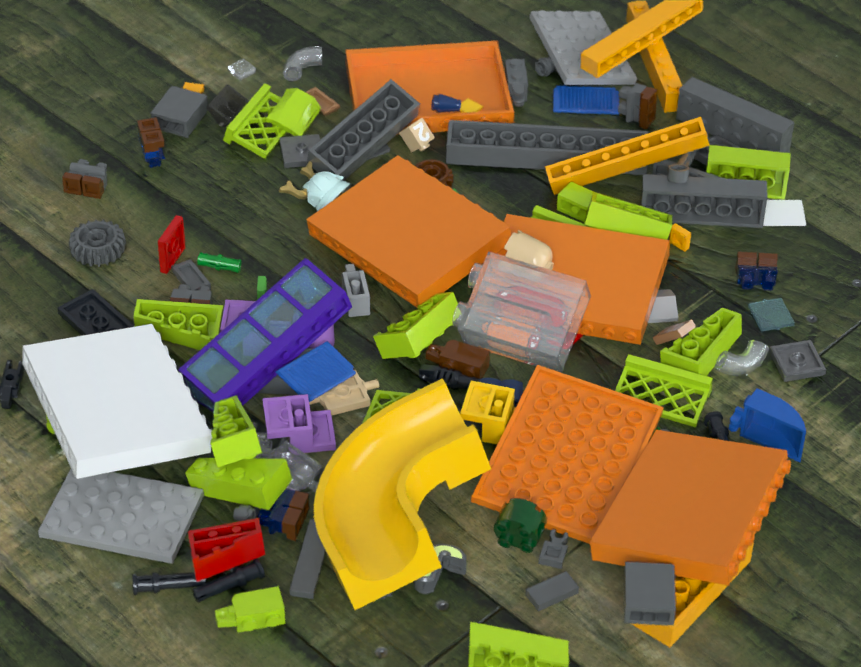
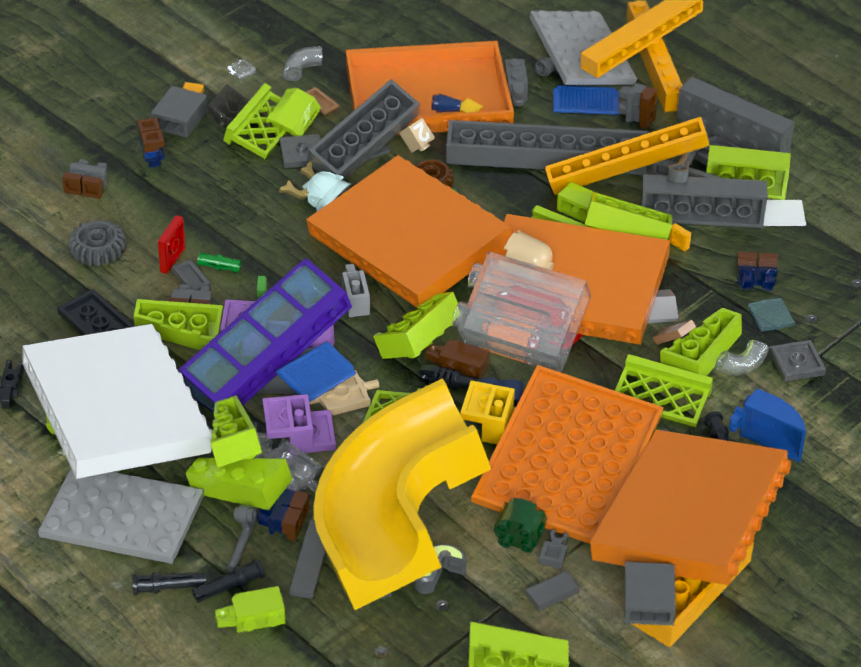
(225, 546): red wedge -> none

